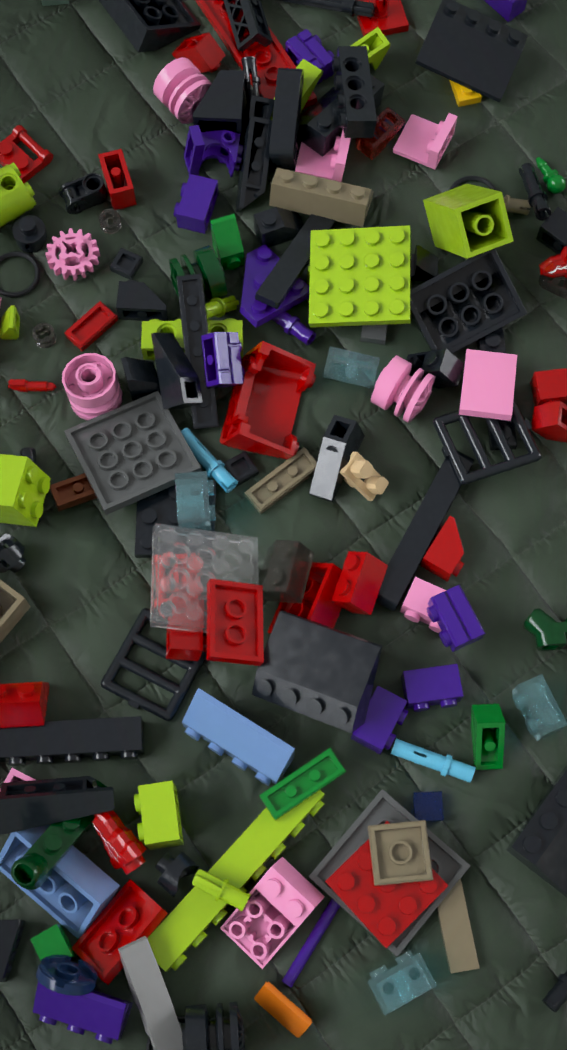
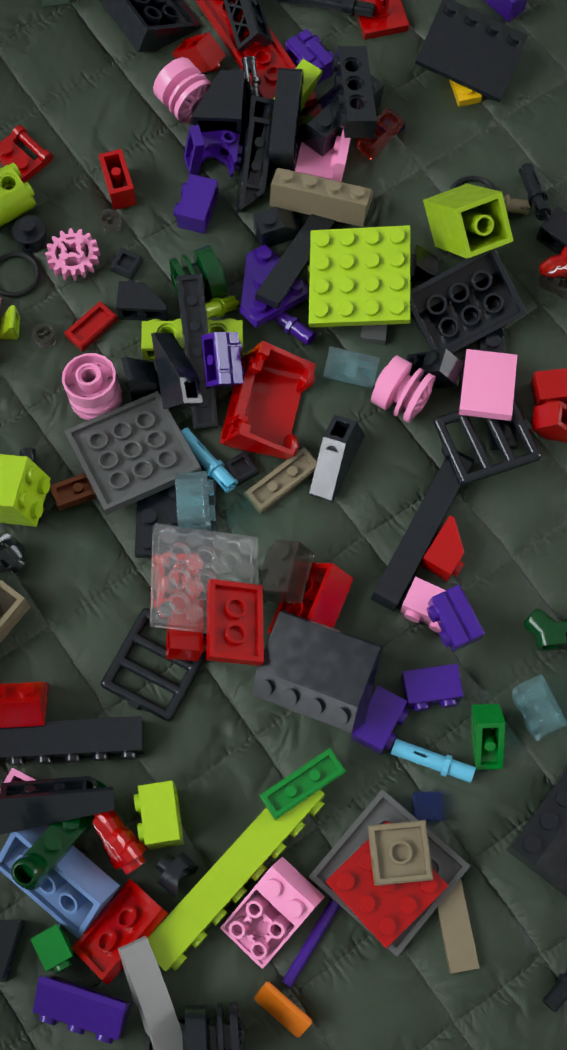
(24, 385): red piece -> none
(66, 977): dark blue tile -> none
(83, 193): black piece -> none
(220, 889): lime axle -> none
(227, 242): green slope -> none
(238, 738): medium blue slope -> none
(359, 582): red brick -> none
(361, 468): tan hips -> none
(376, 45): lime slope -> none
(401, 982): clear light blue brick -> none
(425, 140): bright pink bracket -> none
(554, 181): green bar -> none

